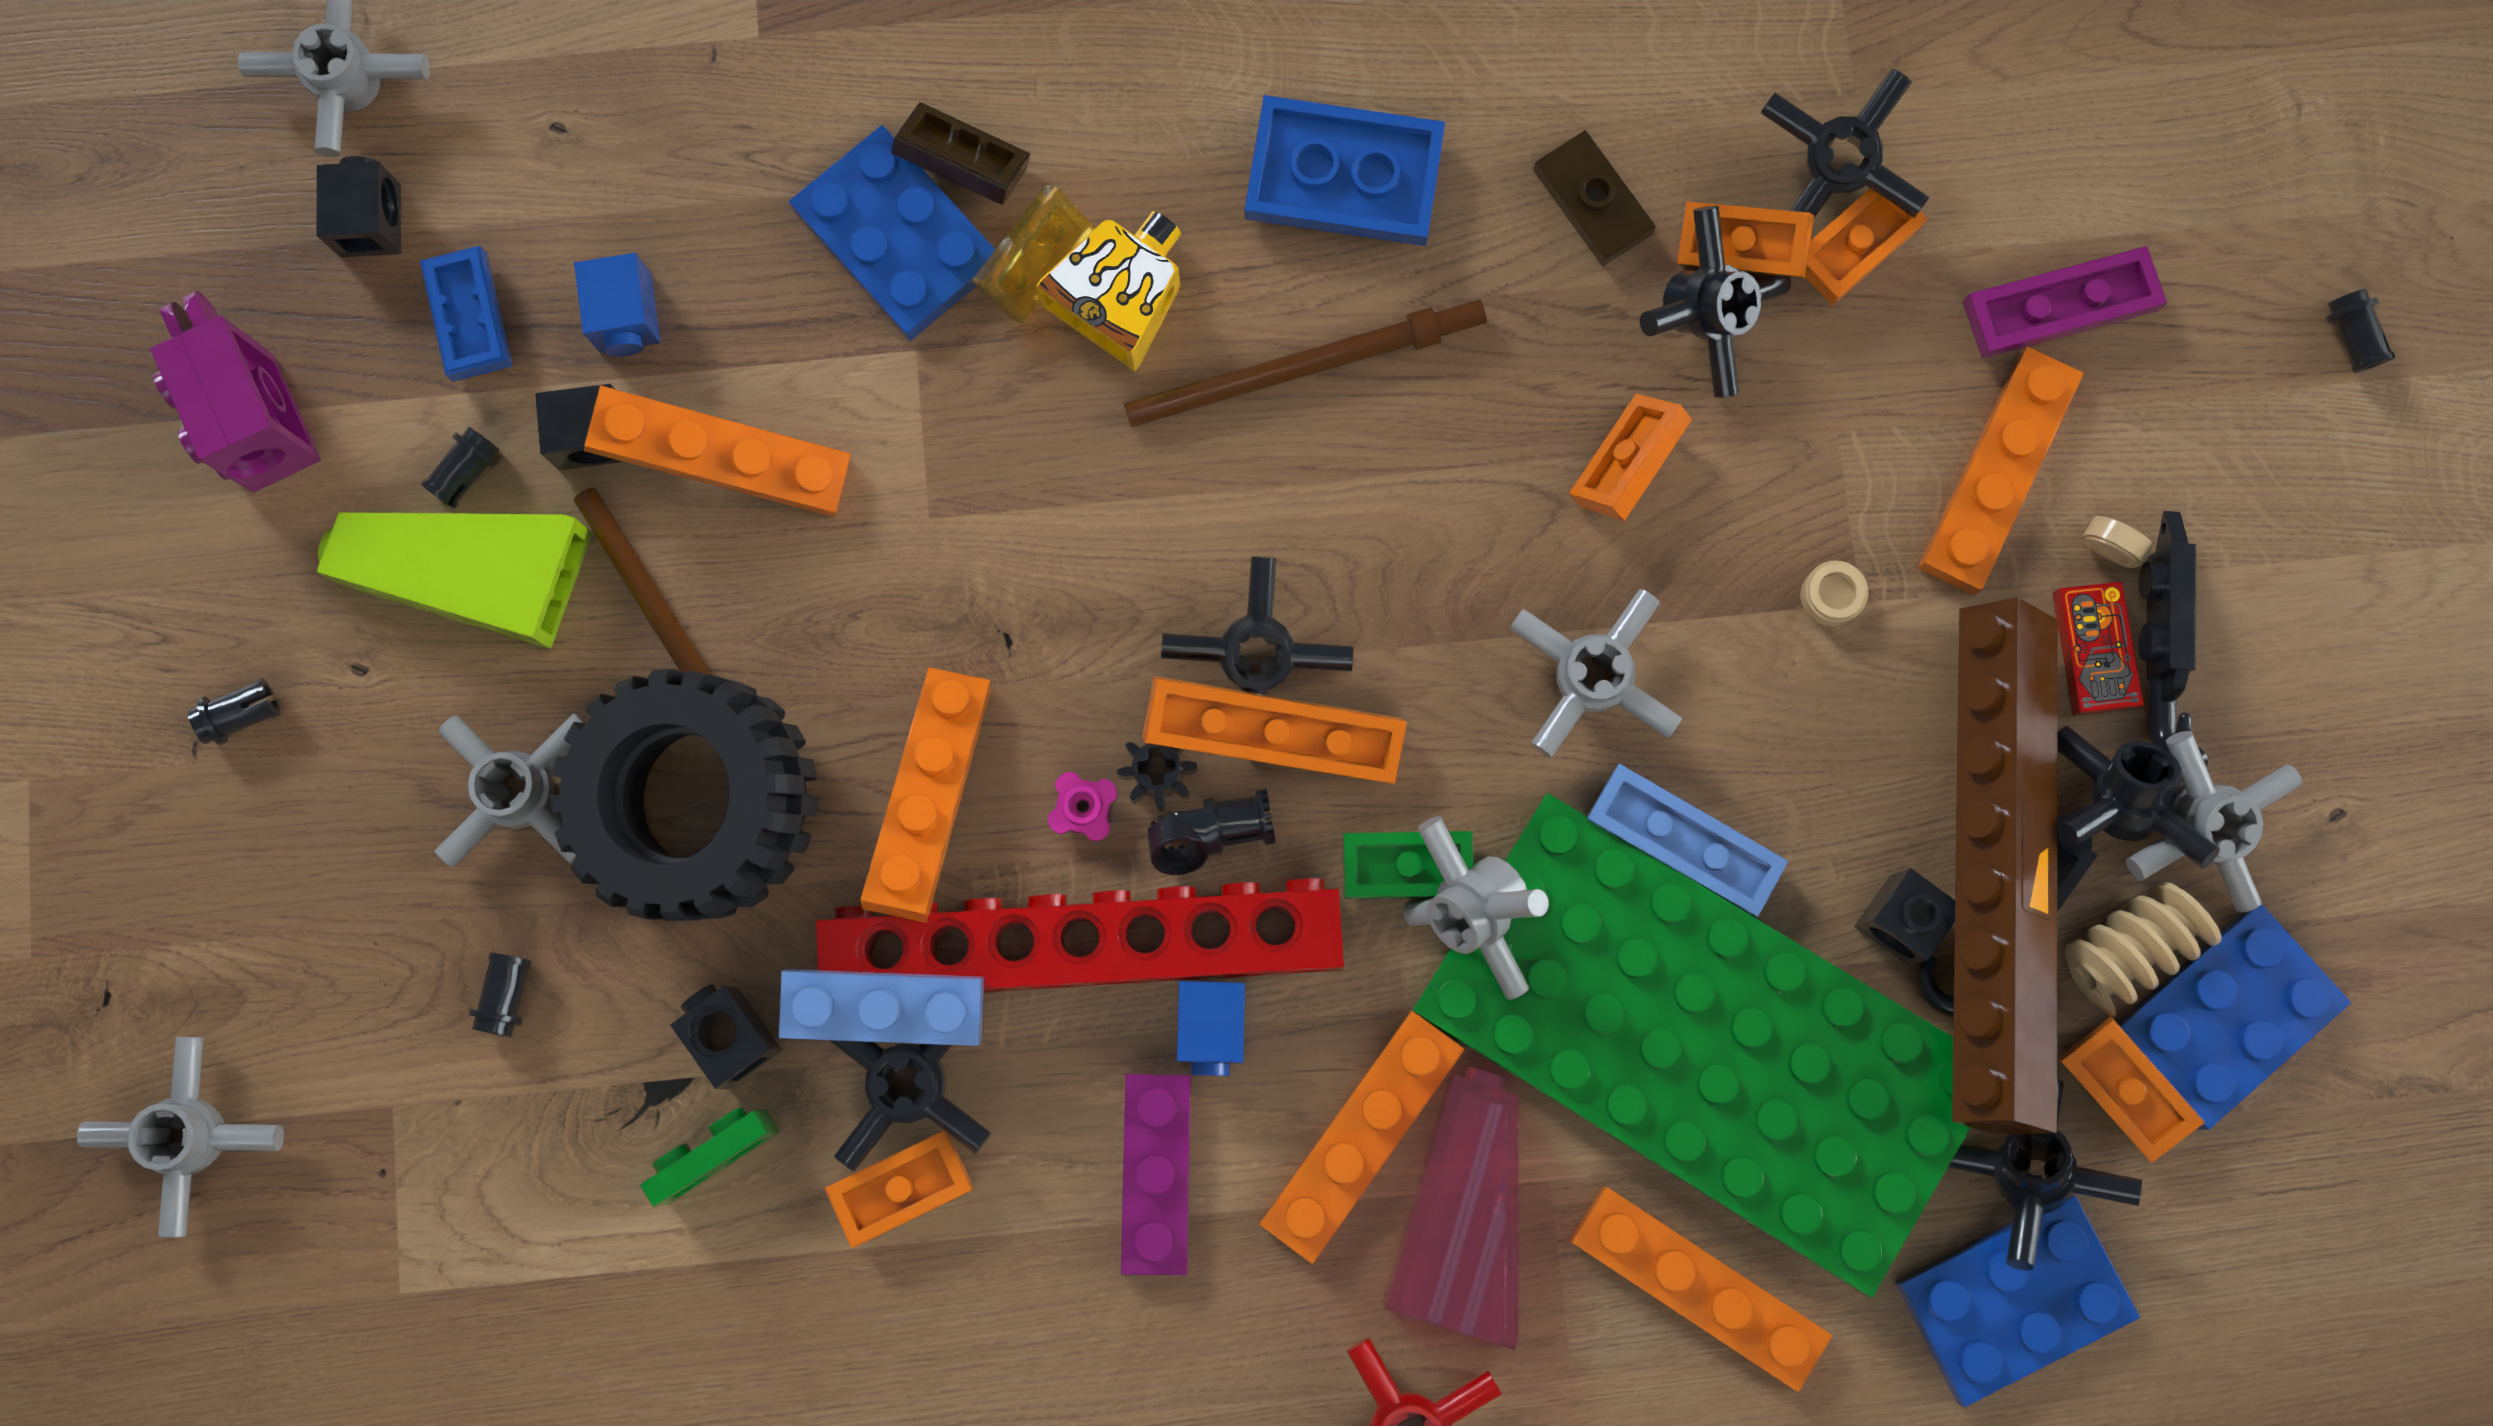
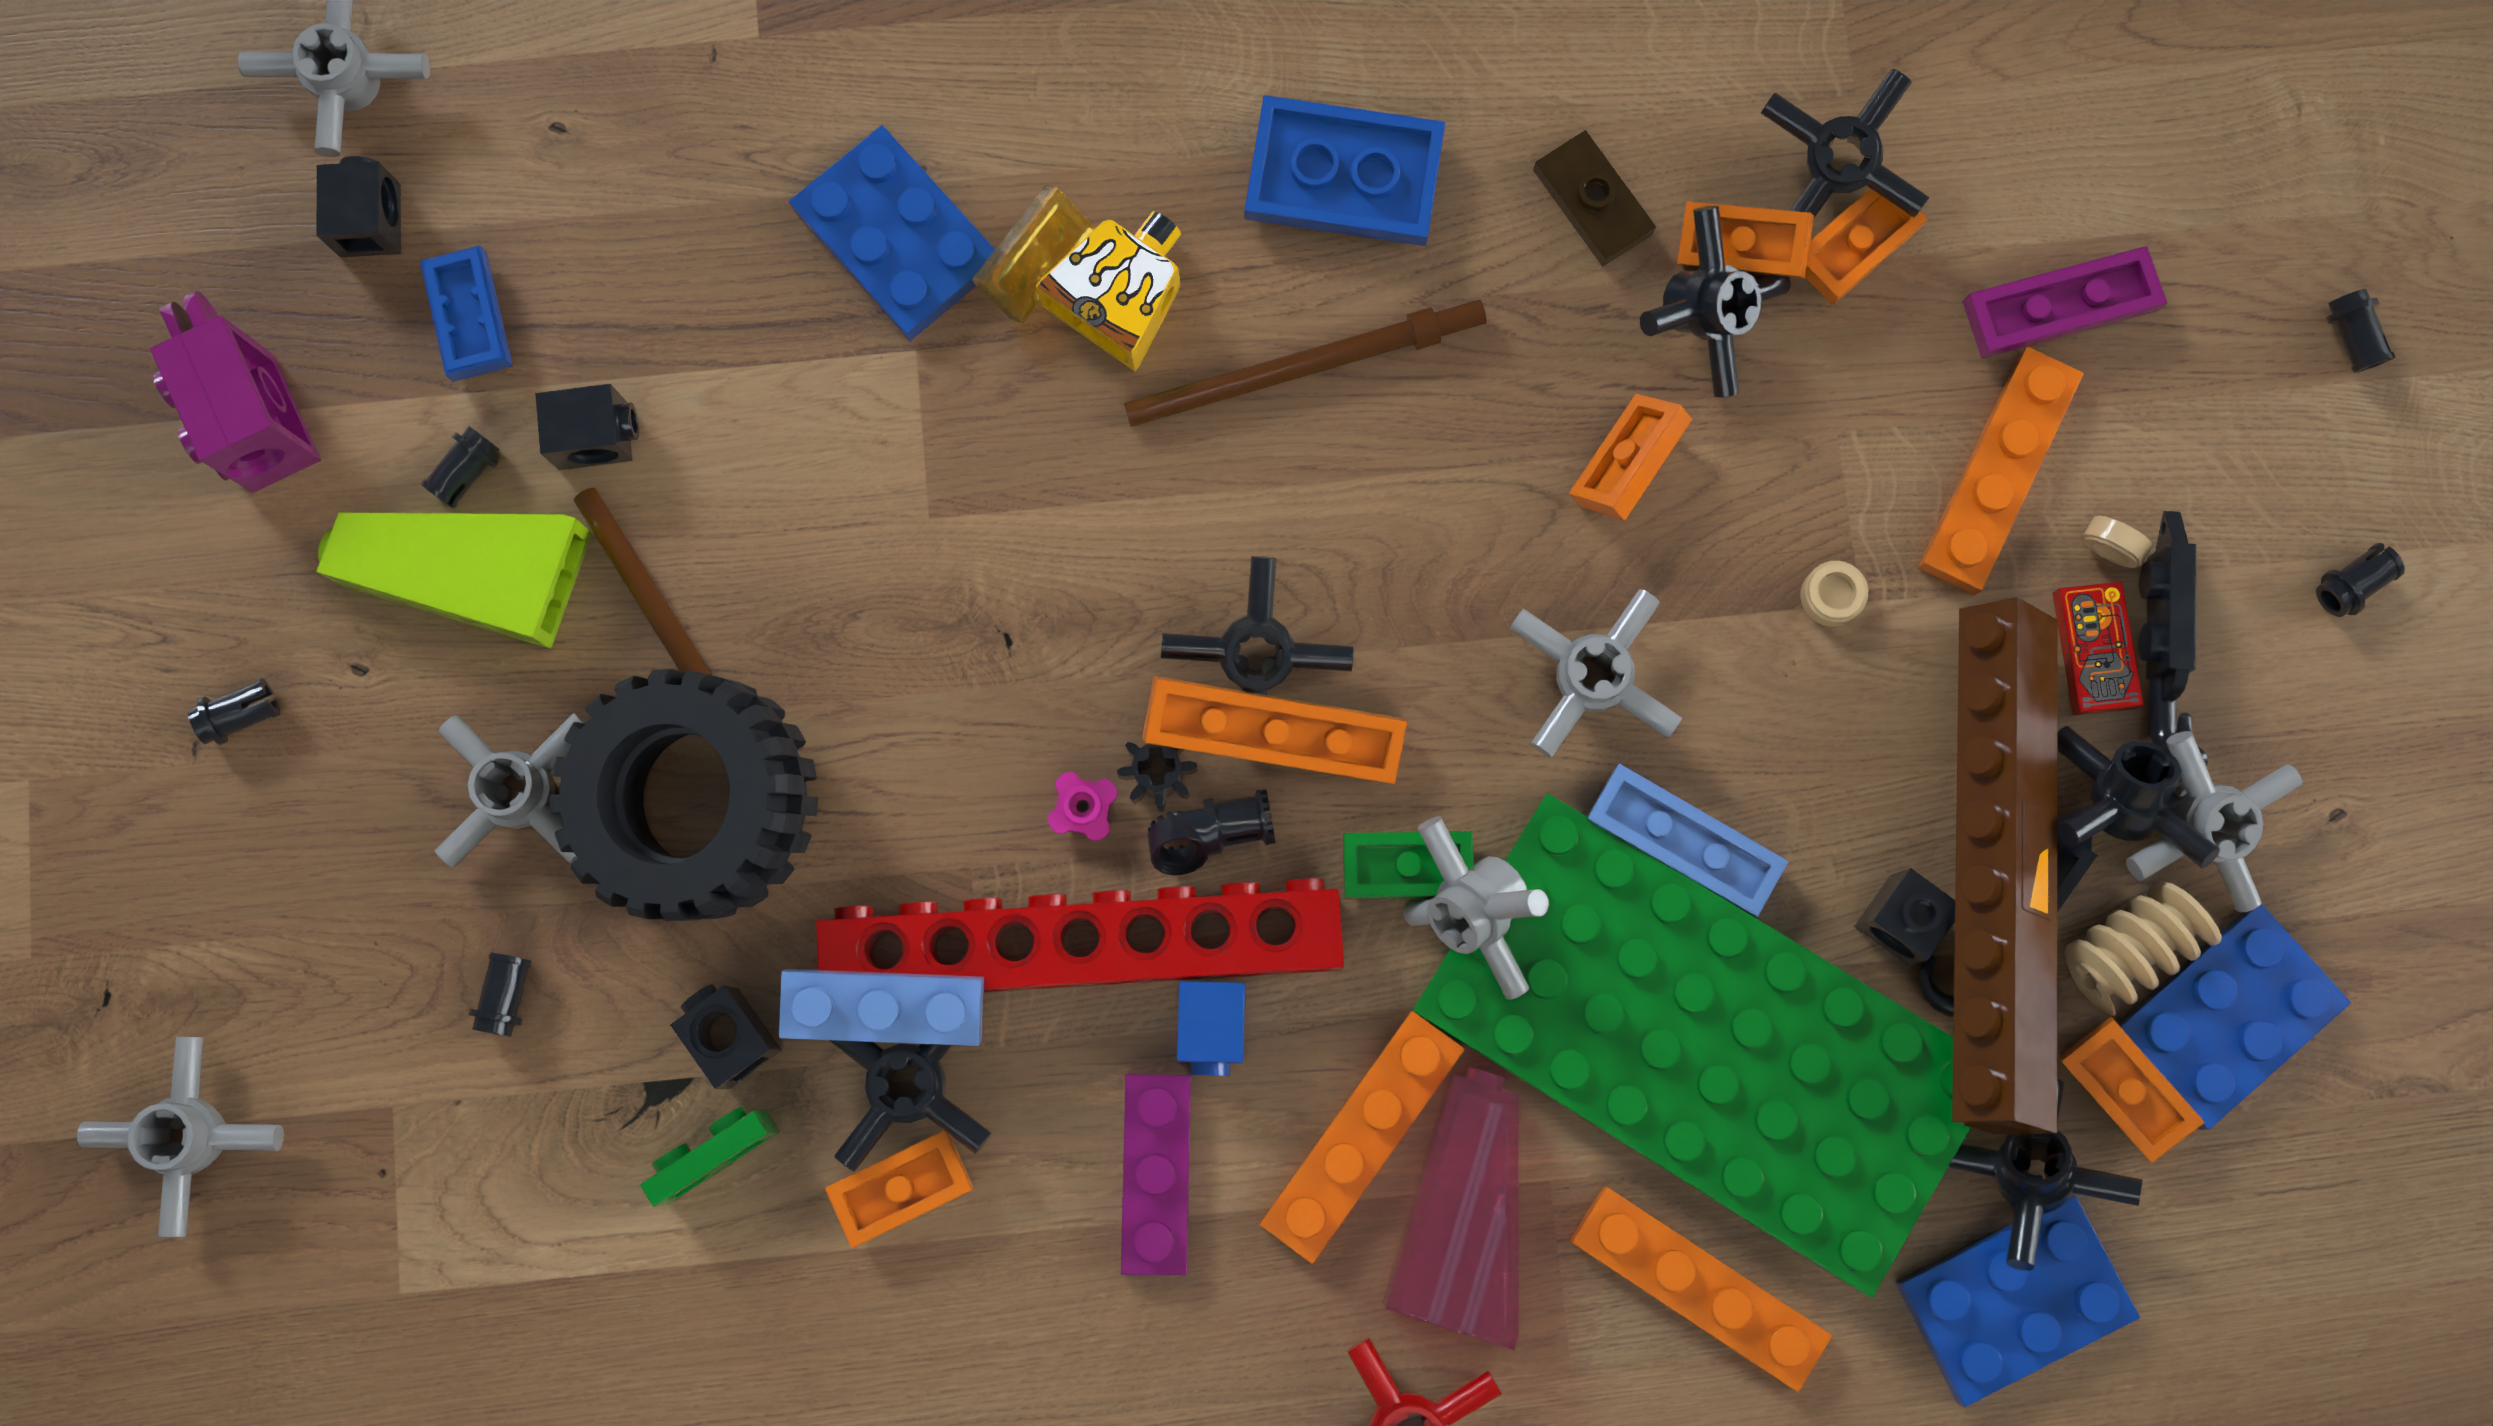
(617, 304): blue brick -> none
(716, 451): orange plate -> none
(926, 795): orange plate -> none
(960, 153): dark brown plate -> none
(2359, 580): none -> black pin

